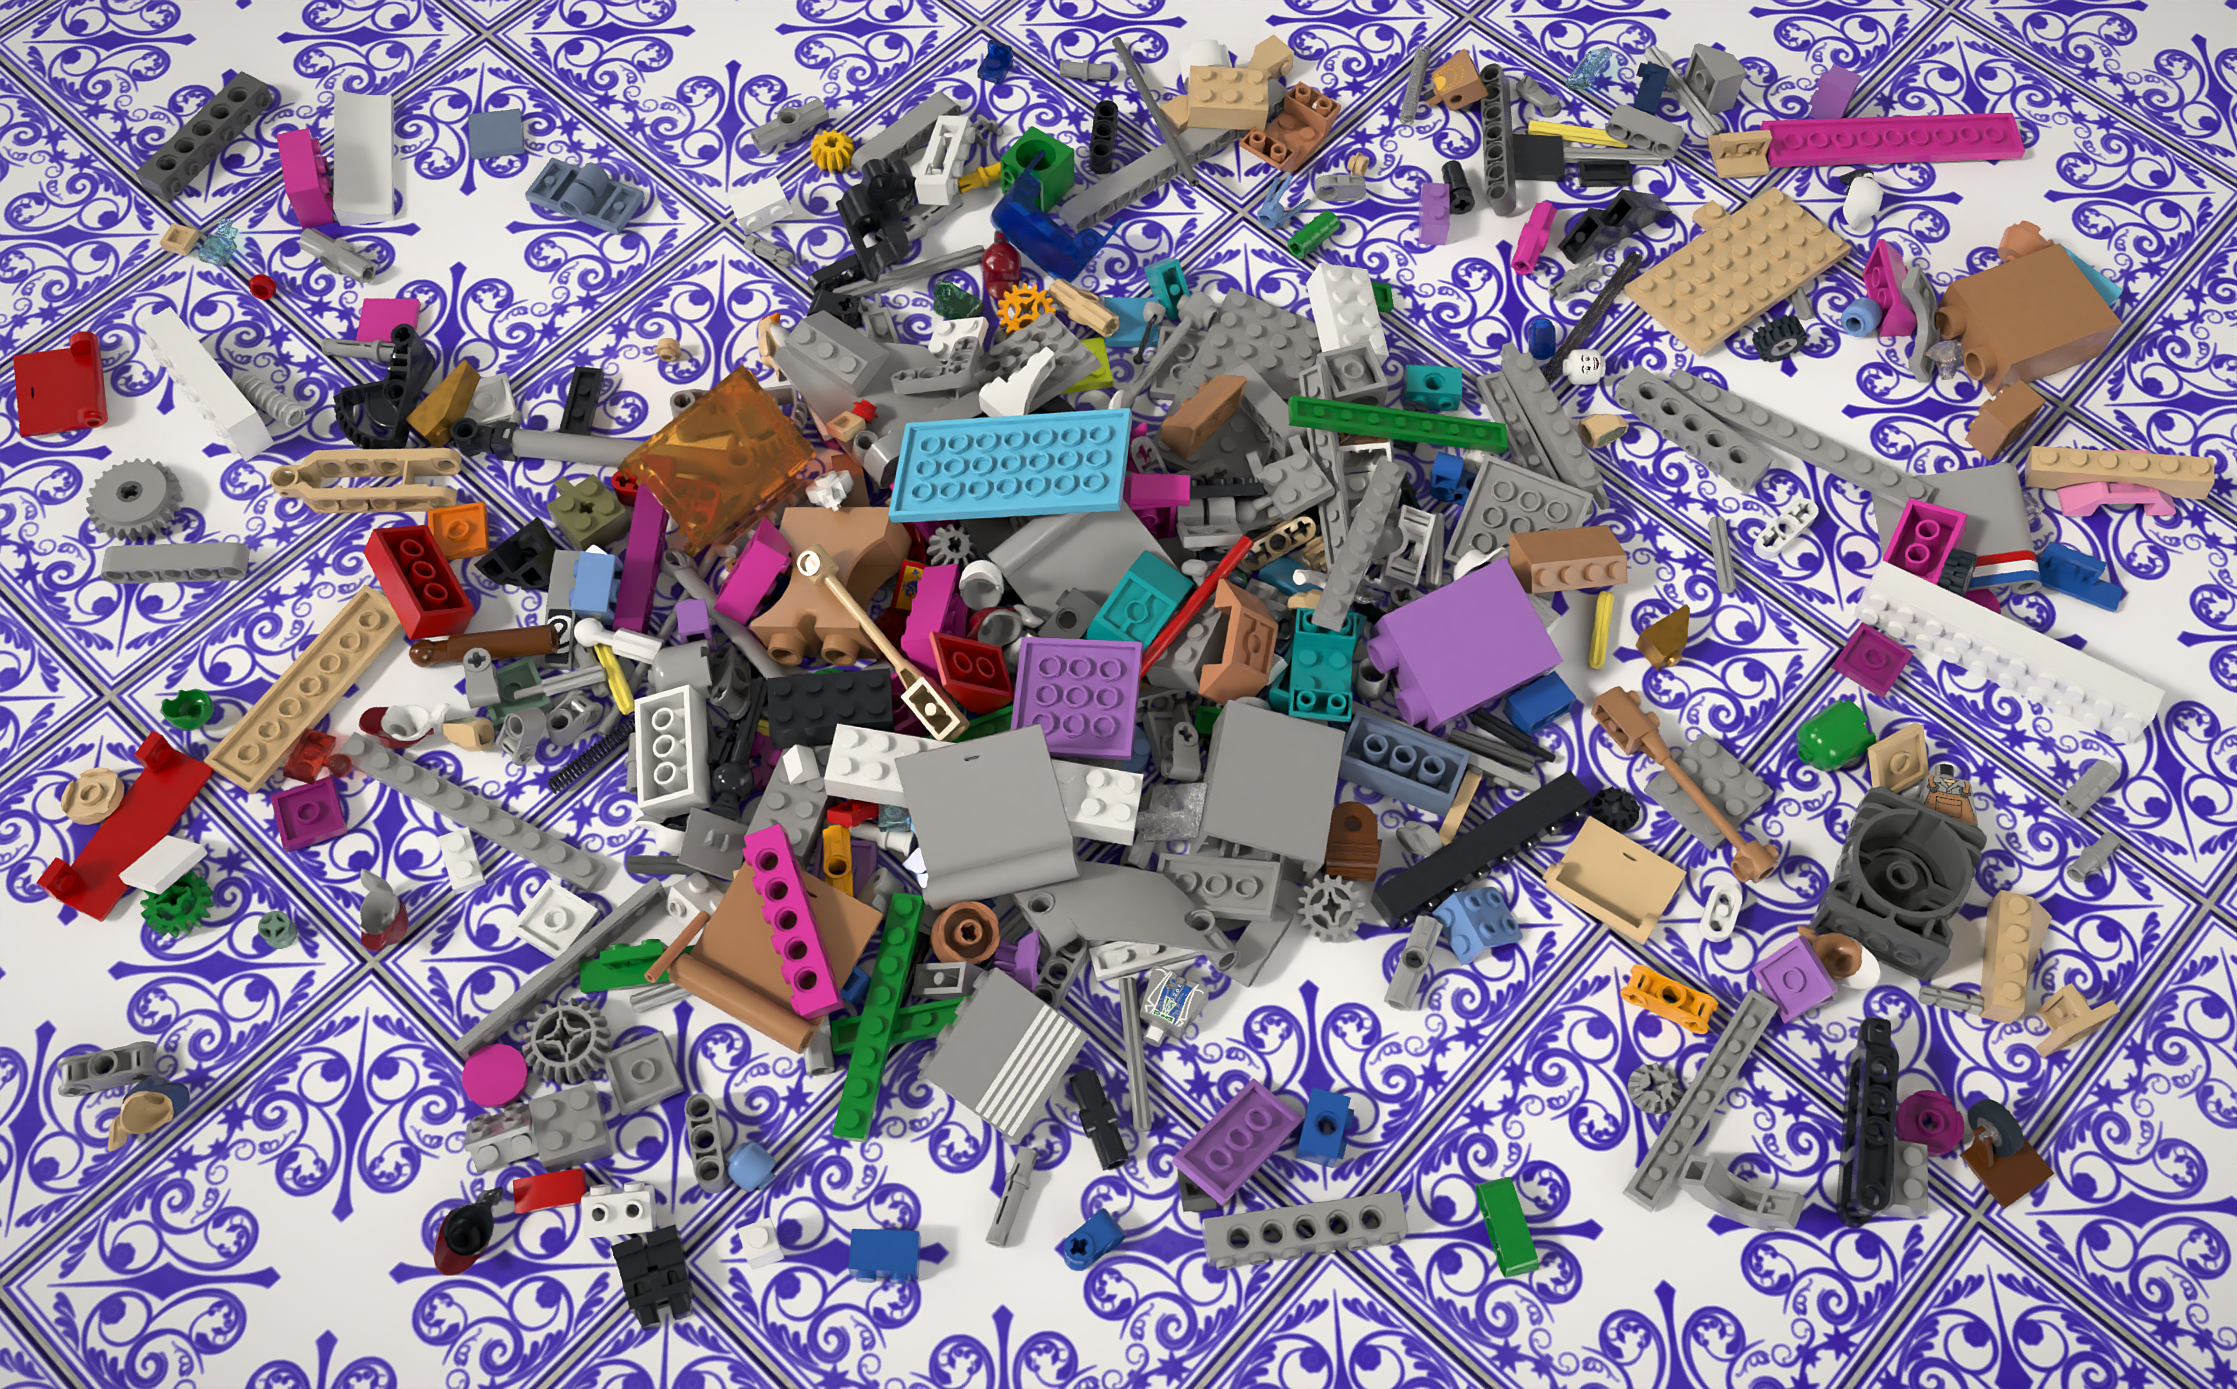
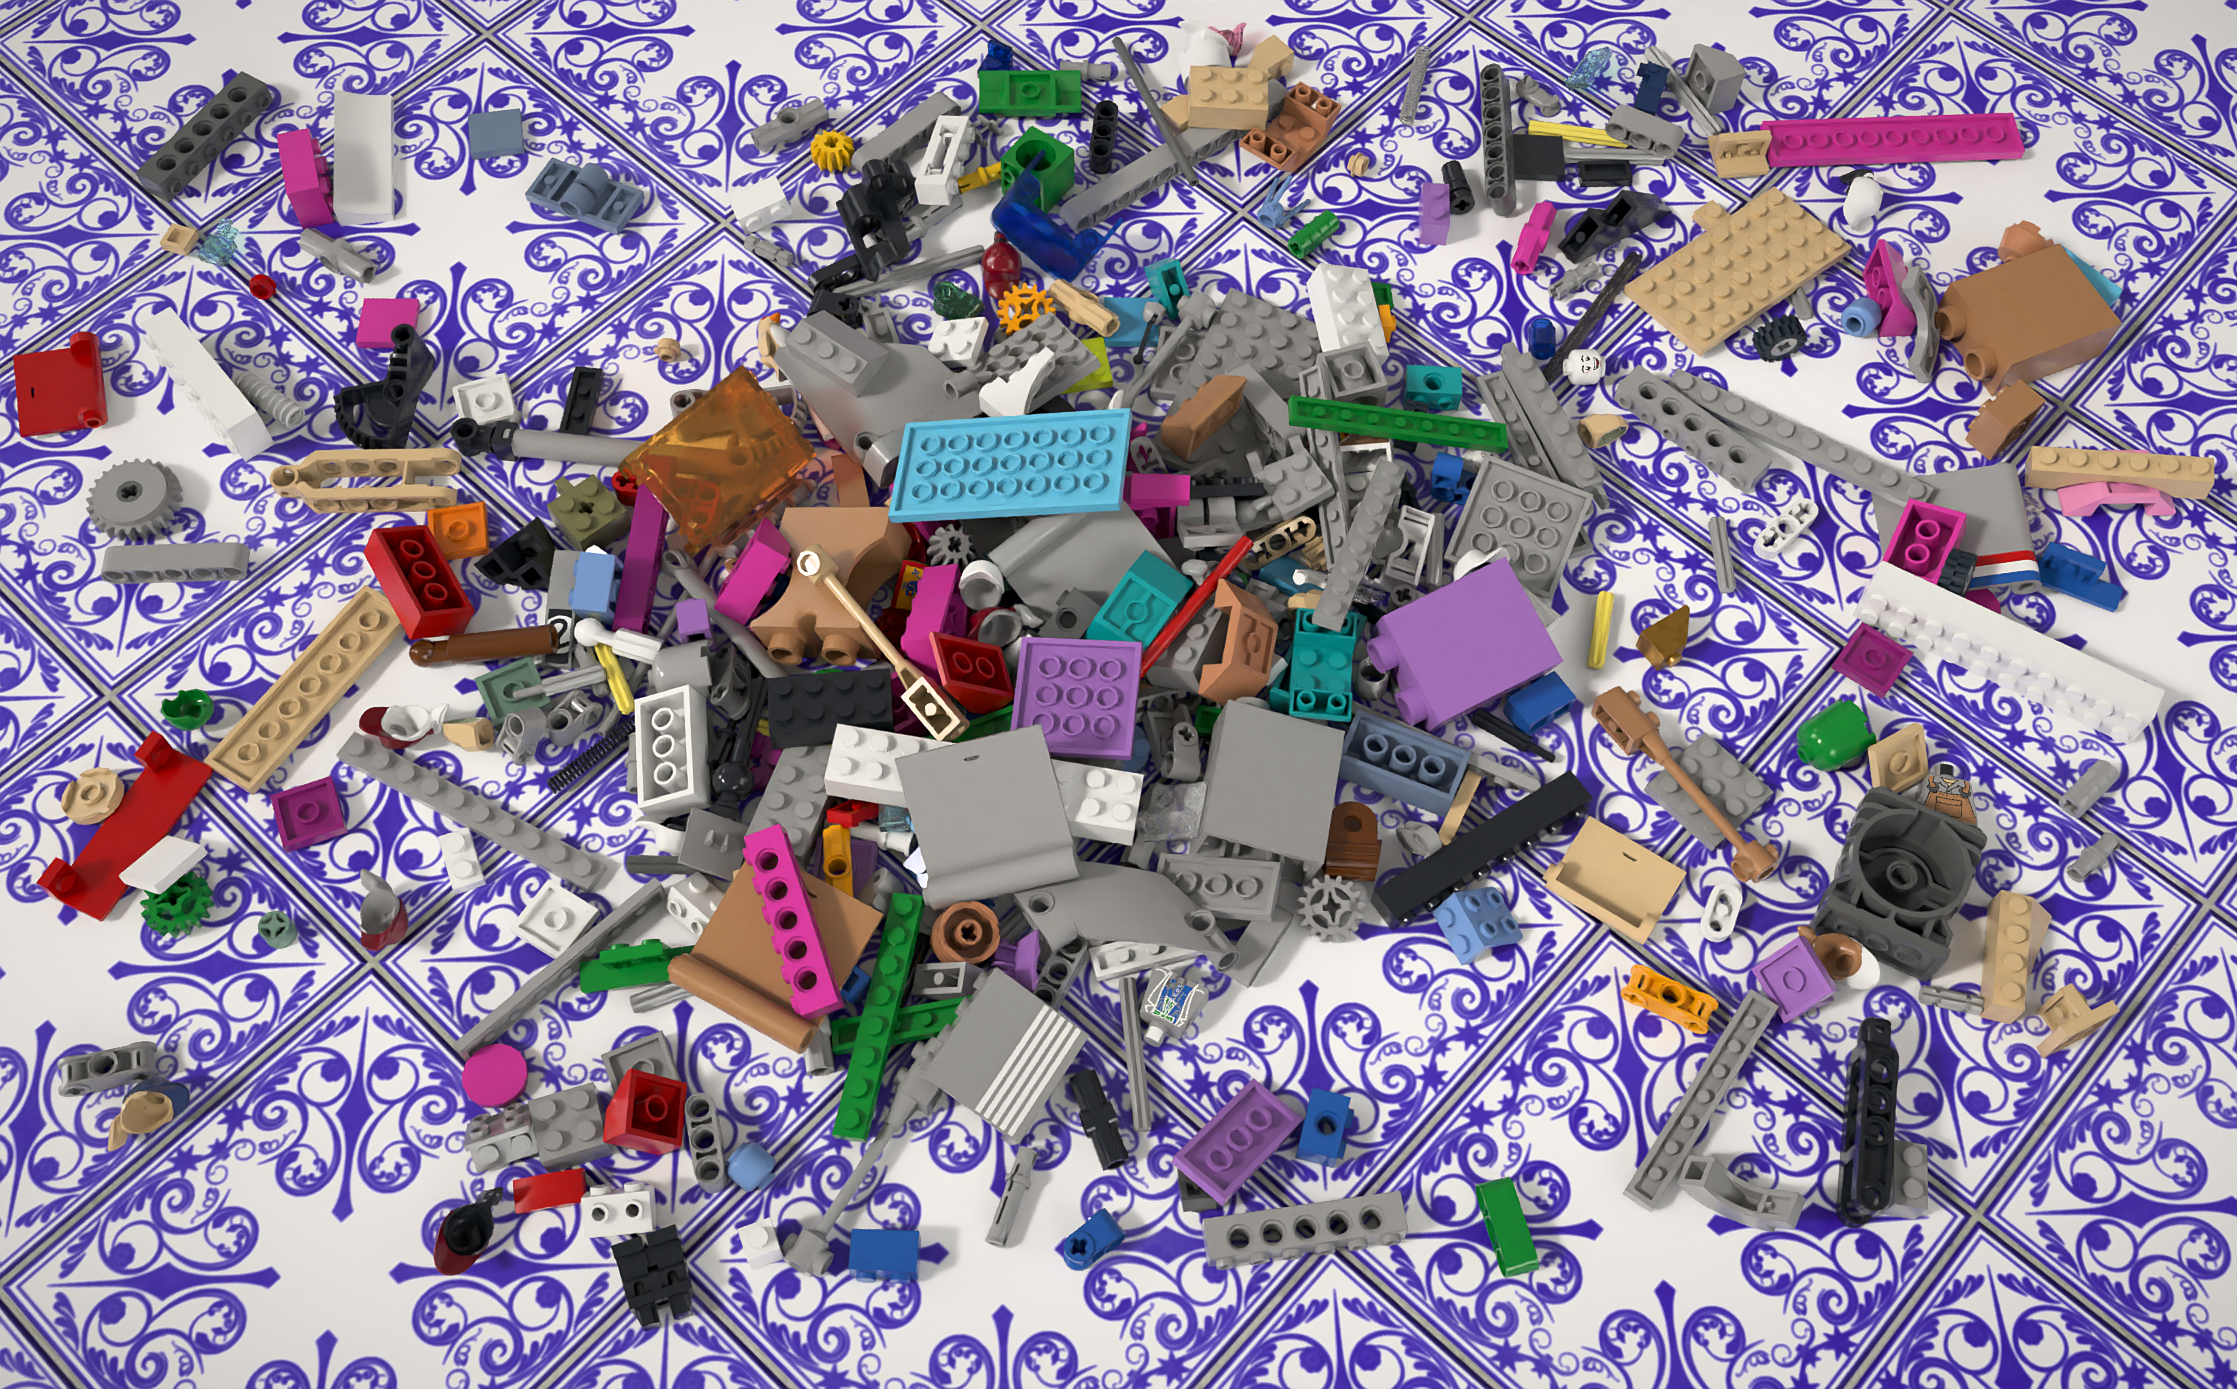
(312, 755): clear red plate -> none
(377, 350): light grey pin -> none
(445, 405): pearl gold slope -> none
(481, 682): light grey piece -> none
(540, 1043): light grey gear -> none
(646, 1113): none -> red slope
(677, 946): nougat piece -> none
(800, 764): white slope -> none
(810, 1250): none -> light grey bar
(830, 489): white piece -> none
(845, 426): tan plate -> none
(865, 410): red plate -> none
(956, 374): light grey beam -> none
(1030, 92): none -> green piece
(1198, 31): none -> hair
(1344, 187): light grey piece -> none
(1387, 320): none -> light orange plate
(1408, 979): light grey piece -> none
(1456, 83): medium nougat torso -> none
(1492, 749): dark grey axle -> none
(1567, 559): medium nougat slope -> none
(1622, 820): black gear -> none
(1650, 1101): light grey gear -> none
(1834, 93): medium lavender piece -> none
(1938, 1107): magenta plate -> none
(1947, 356): clear plate -> none
(2002, 1154): reddish brown plate -> none

